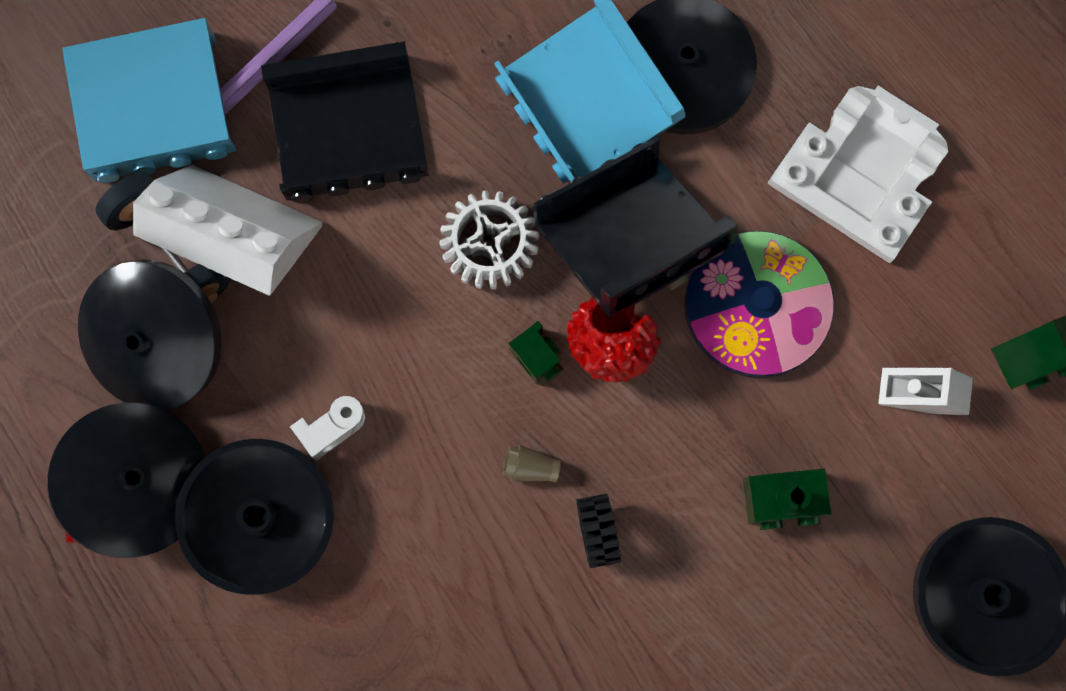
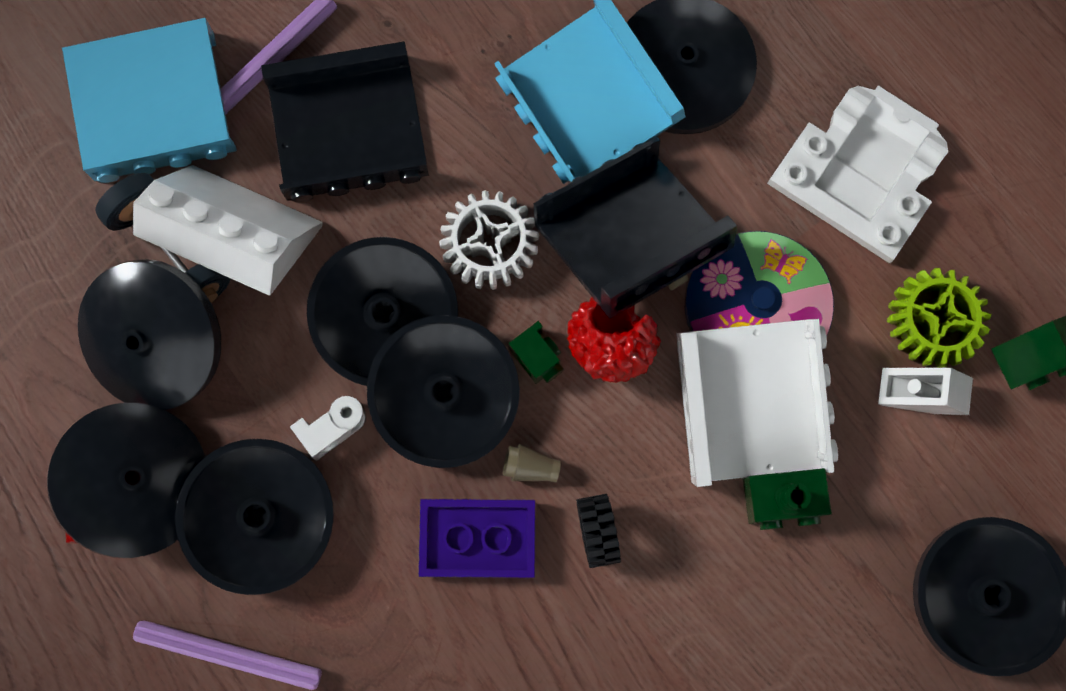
(227, 655): none -> lavender axle
(368, 296): none -> black dish
(443, 391): none -> black dish
(477, 538): none -> dark purple plate
(756, 400): none -> white panel
(949, 291): none -> lime gear

